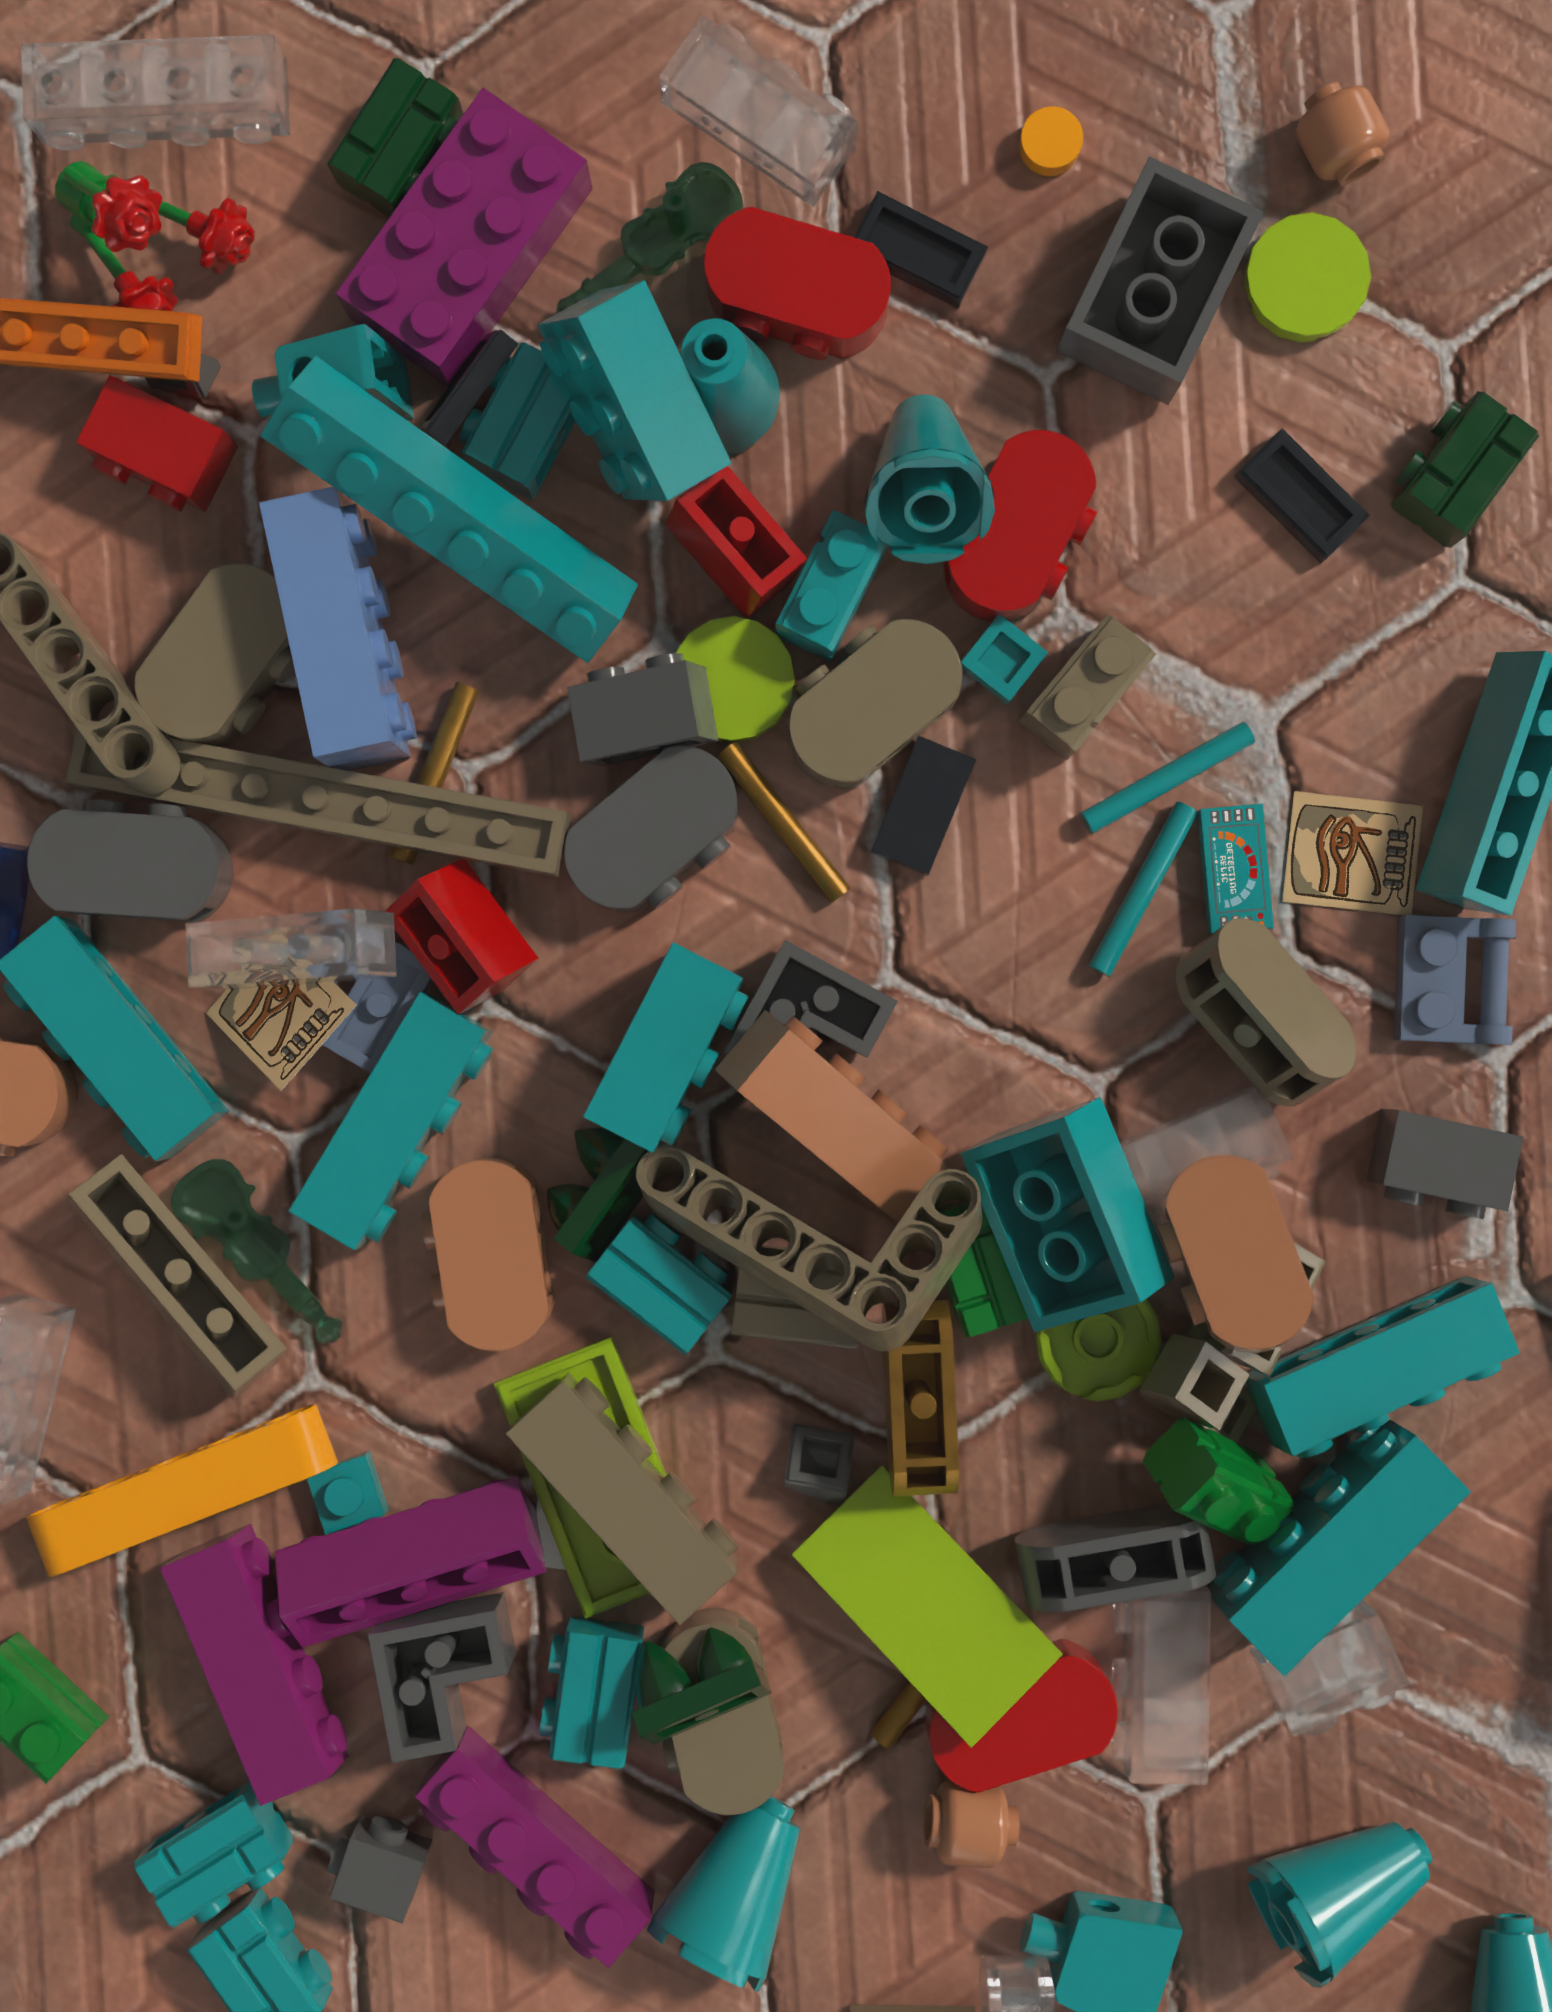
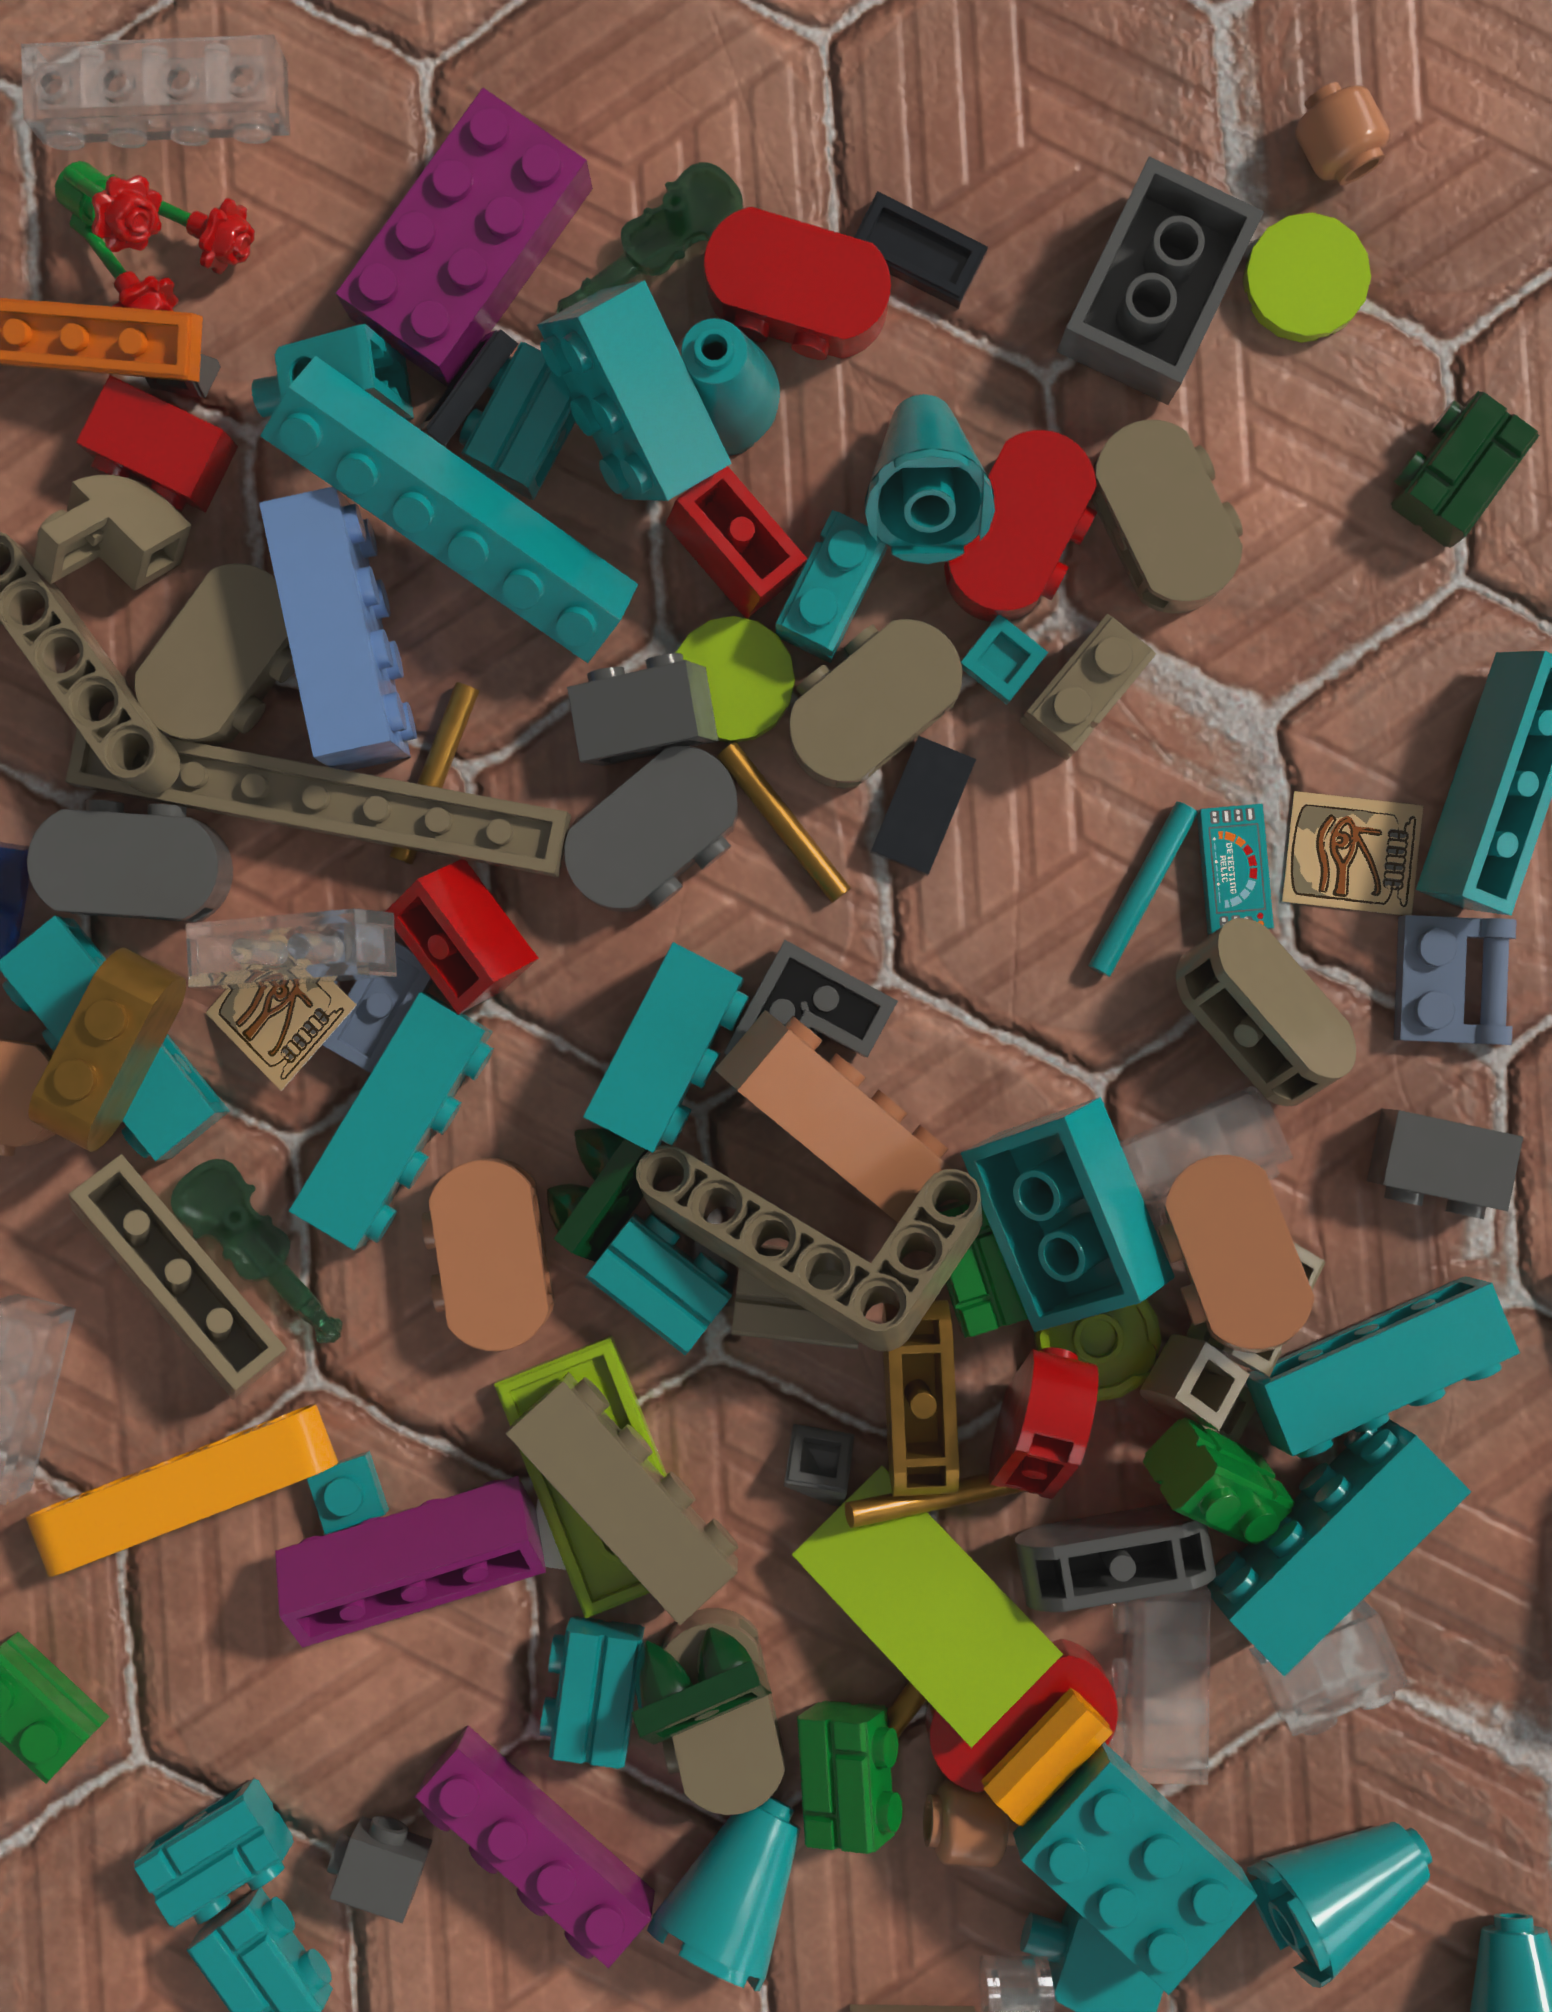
(107, 1049): none -> pearl gold brick
(115, 521): none -> dark tan brick
(256, 1665): magenta brick -> none
(394, 136): dark green brick -> none
(425, 1659): dark grey brick -> none
(758, 109): clear brick -> none
(847, 1776): none -> green brick
(891, 1507): none -> pearl gold bar
(1044, 1422): none -> red brick
(1046, 1757): none -> light orange axle
(1050, 141): light orange tile -> none
(1135, 1868): none -> teal brick
(1166, 516): none -> dark tan brick
(1167, 777): teal bar -> none
(1301, 496): black tile -> none

